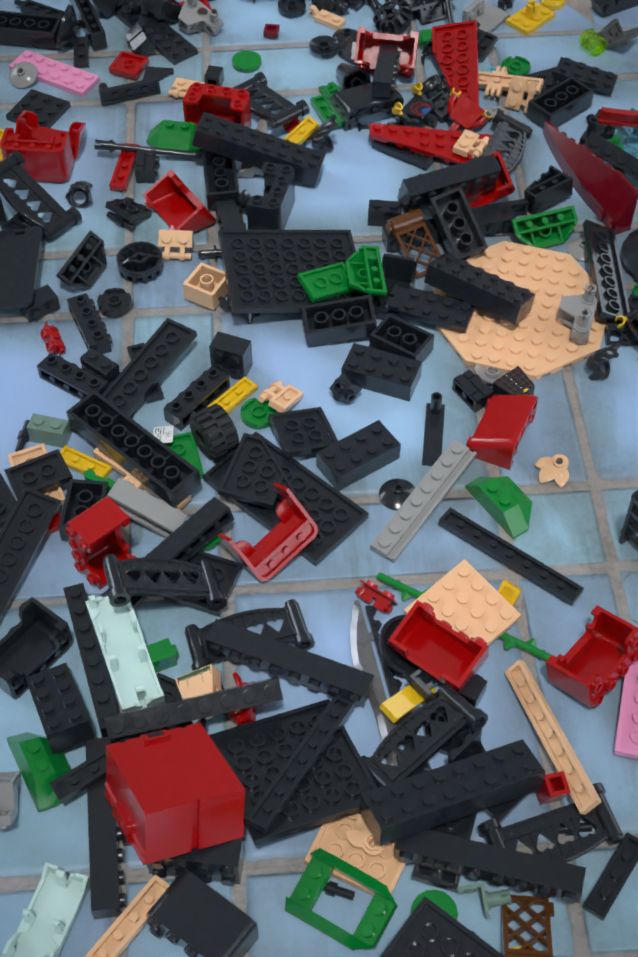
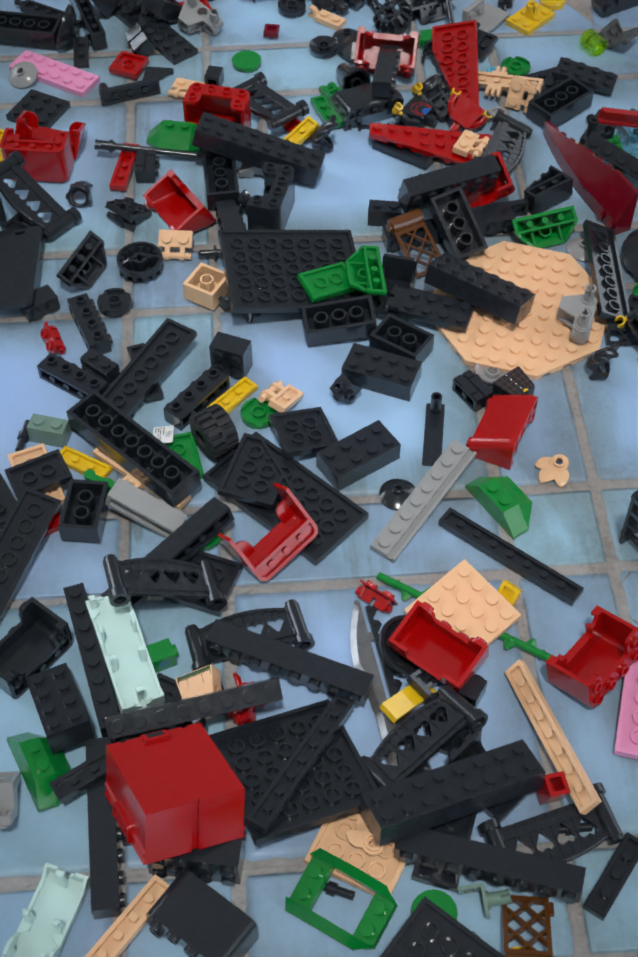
(94, 536): red windscreen -> none

